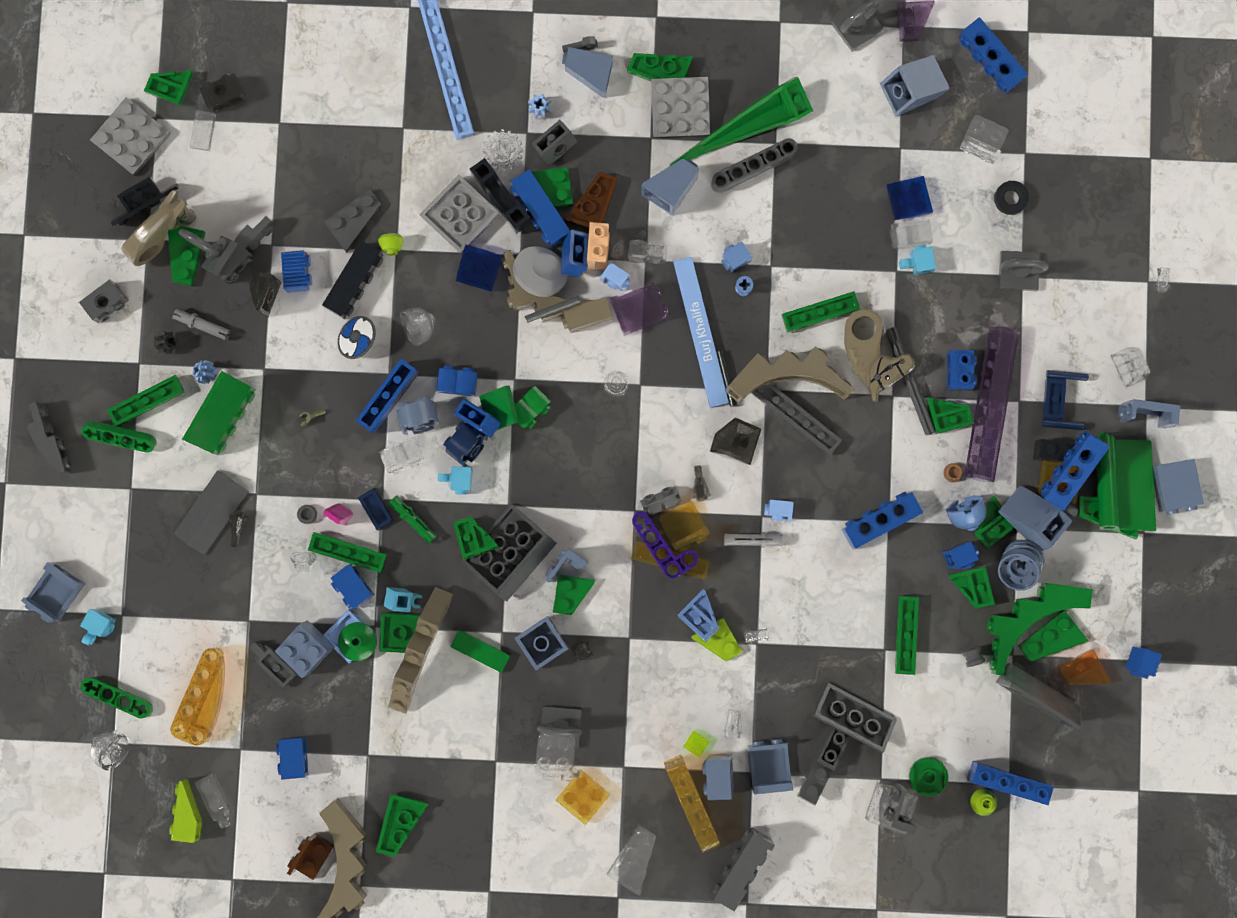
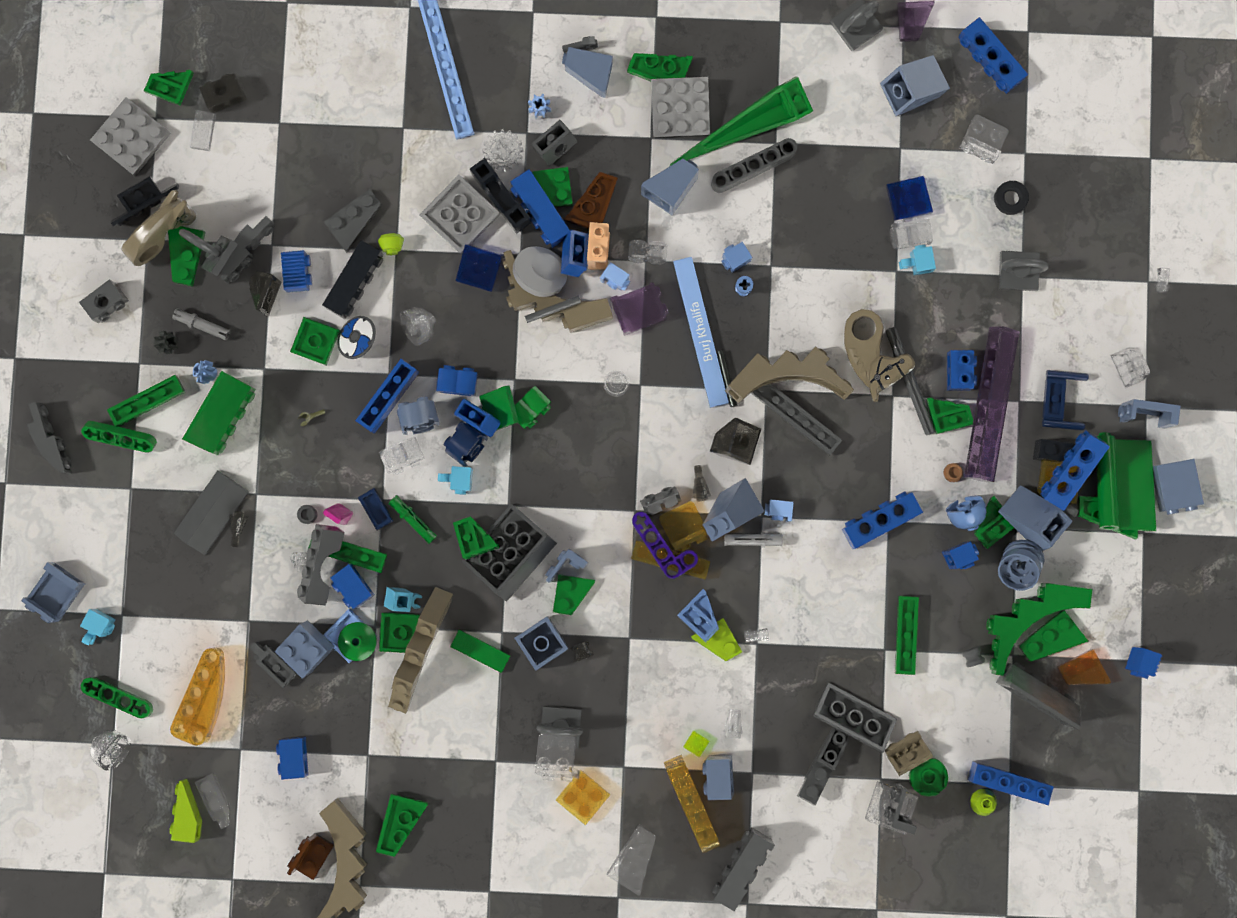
(315, 341): none -> green tile
(324, 542): none -> dark grey arch
(732, 509): none -> sand blue slope
(770, 766): sand blue panel -> none
(820, 311): green plate -> none
(908, 753): none -> dark tan bracket
(974, 586): green wing -> none

